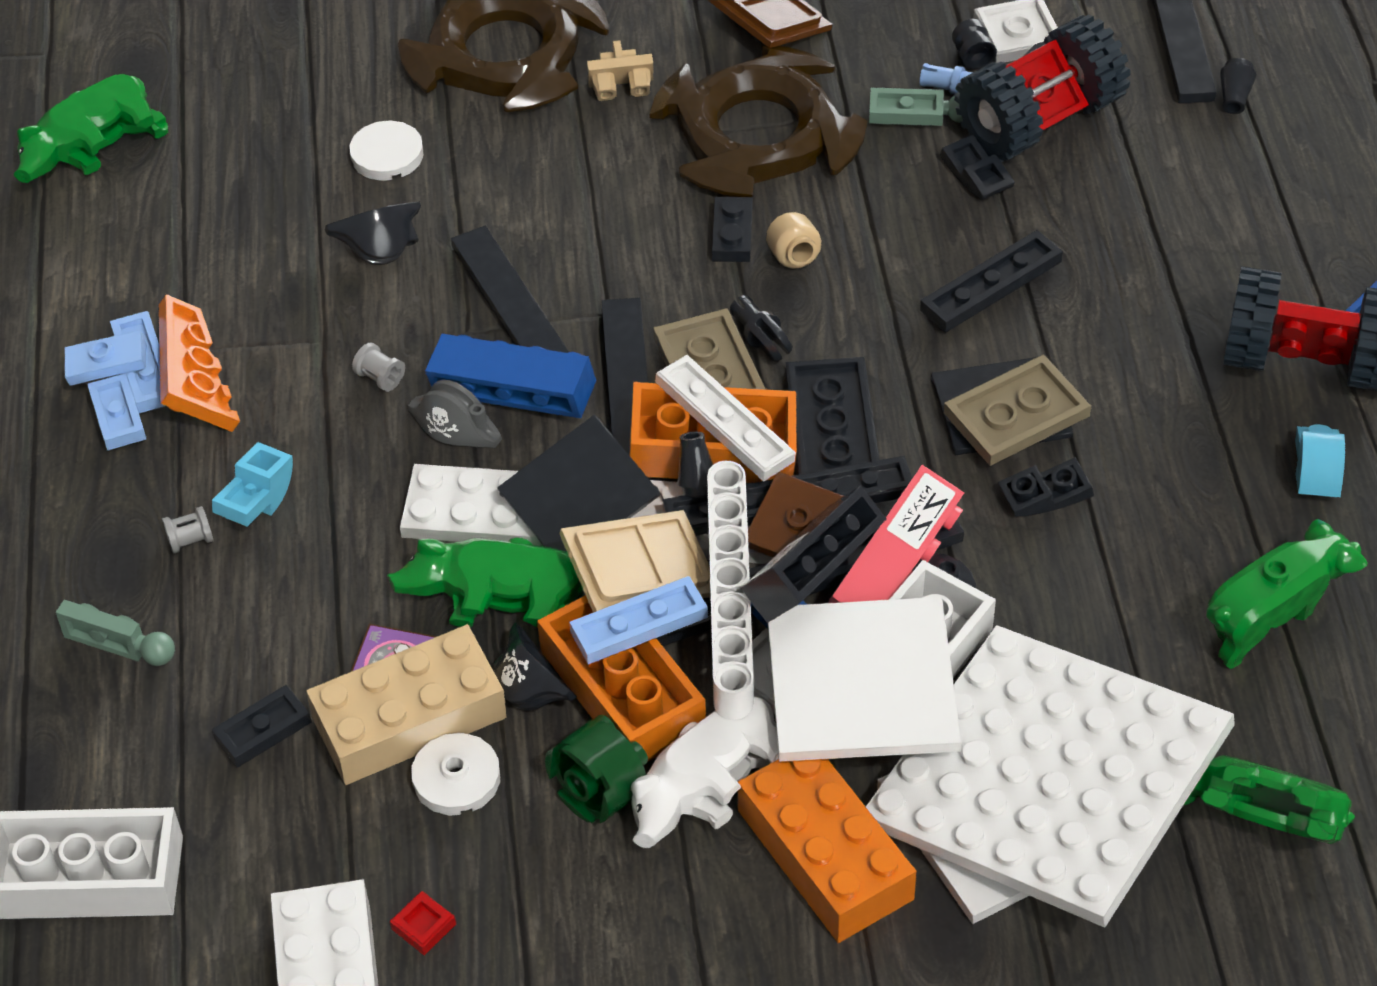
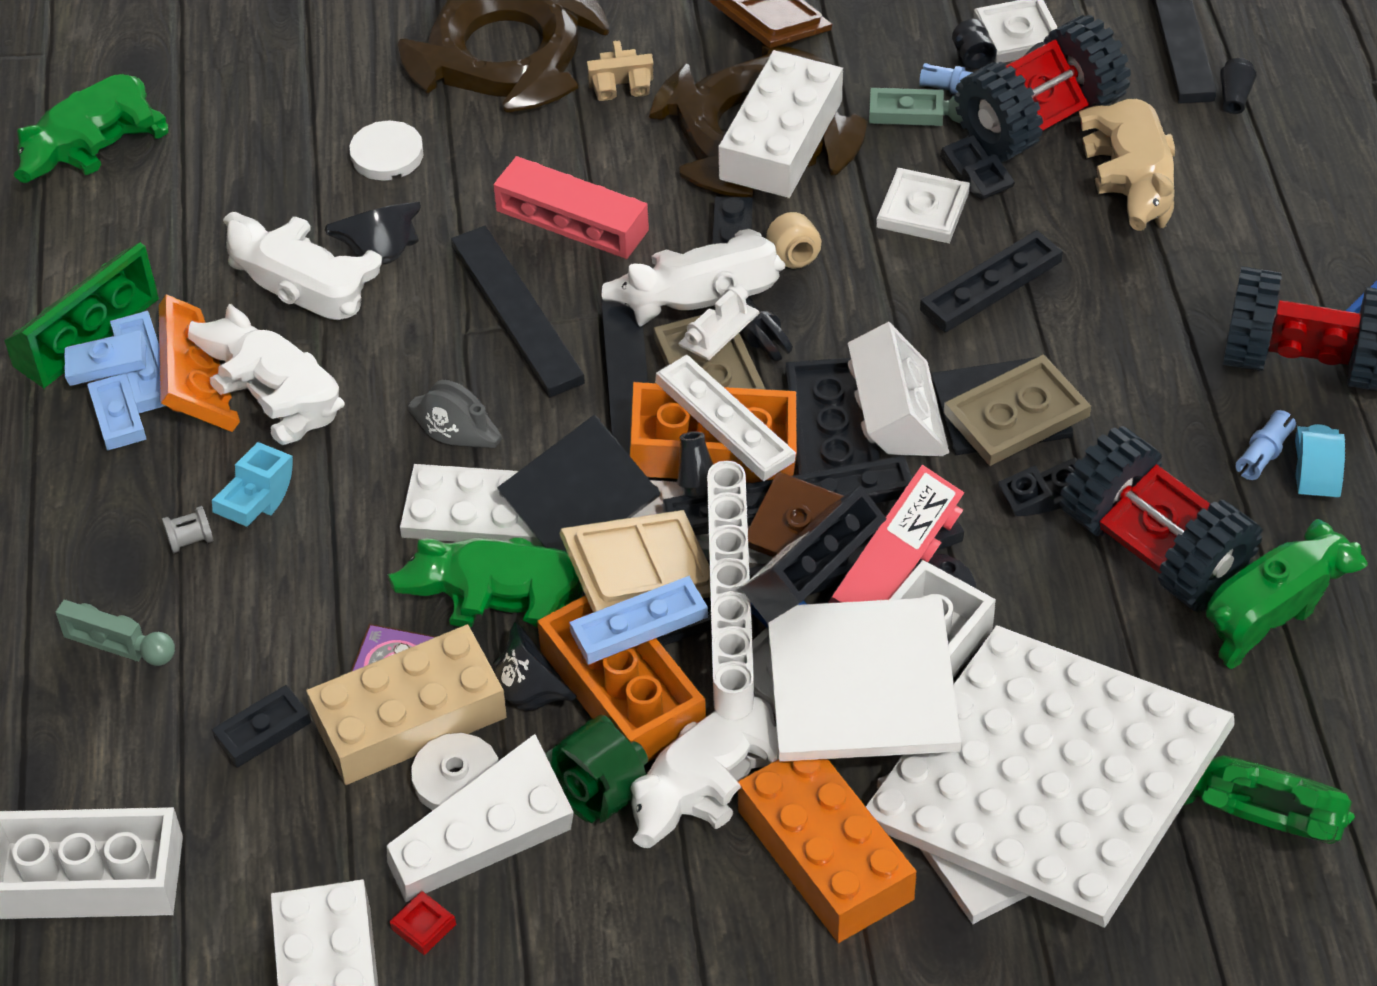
(83, 315): none -> green slope
(273, 370): none -> white animal
(298, 269): none -> white animal
(378, 367): light grey bush -> none
(483, 823): none -> white wedge
(515, 374): blue brick -> none
(571, 207): none -> coral brick
(697, 276): none -> white animal
(719, 326): none -> white hinge
(780, 124): none -> white brick
(896, 394): none -> white slope
(923, 205): none -> white tile
(1139, 158): none -> tan animal
(1158, 518): none -> black plate
(1265, 445): none -> light blue pin

